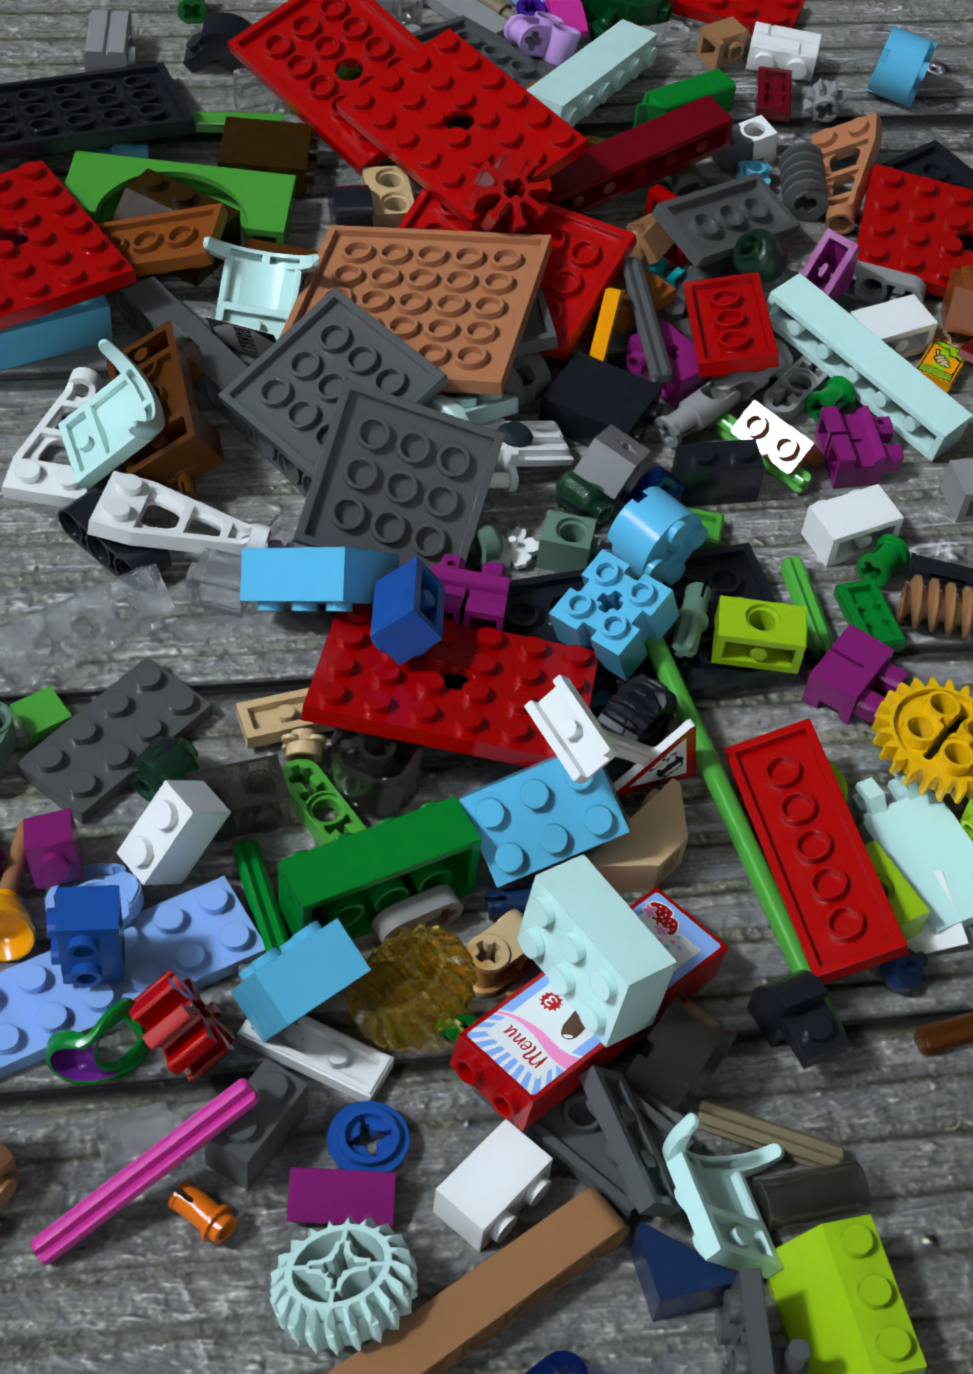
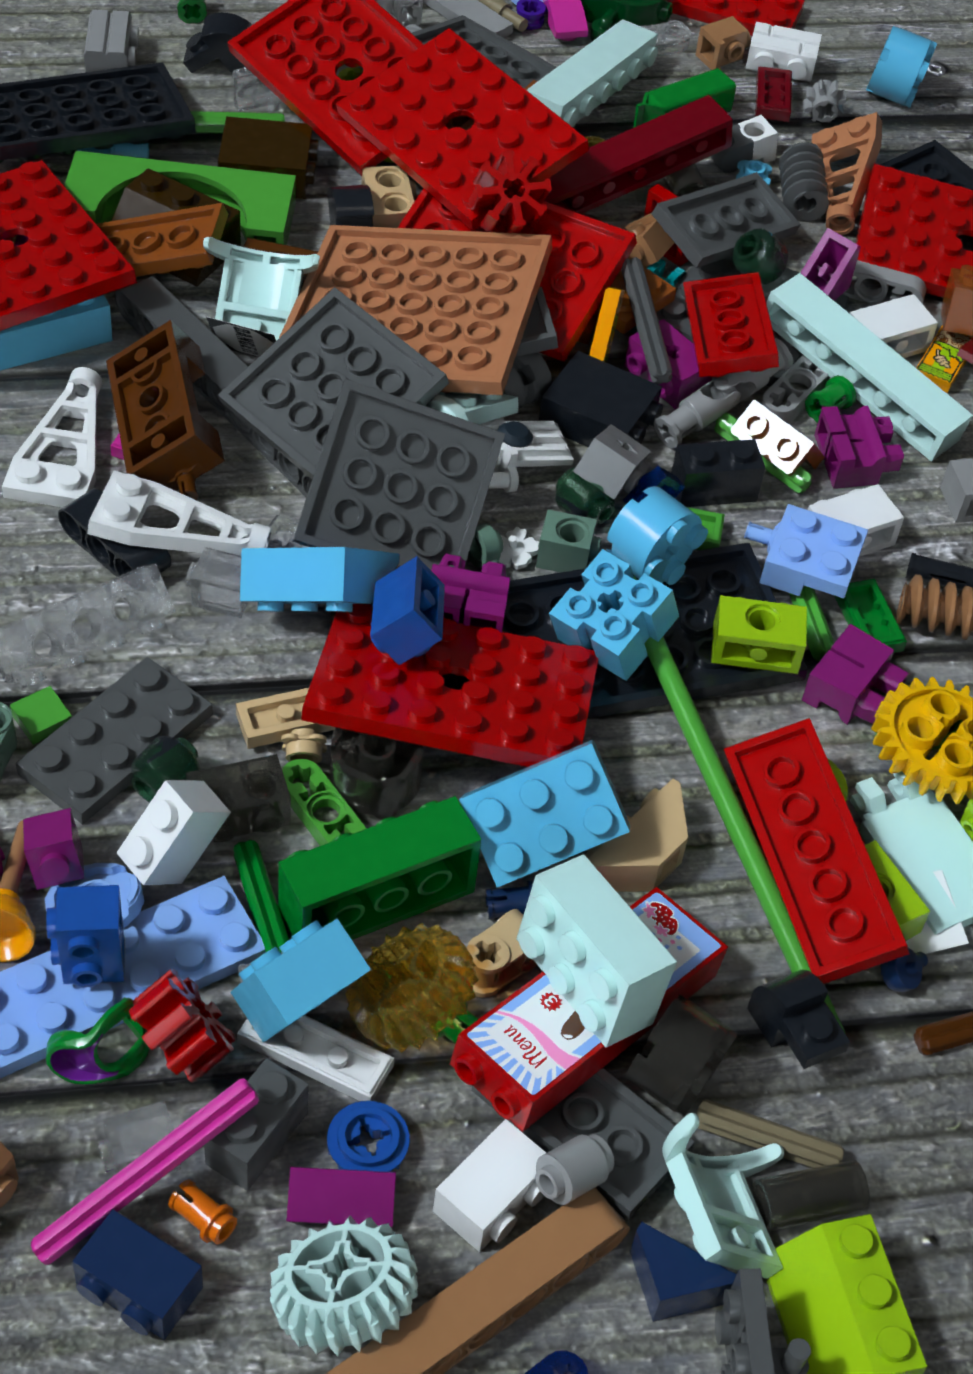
(112, 421): light aqua piece -> none
(137, 1276): none -> dark blue brick
(431, 907): light grey beam -> none
(542, 36): lavender piece -> none
(574, 1168): none -> light grey brick
(587, 747): white piece -> none
(629, 1142): dark grey plate -> none
(639, 712): black gear -> none
(691, 620): sand green axle -> none
(809, 552): none -> light blue plate
(888, 554): green bush -> none

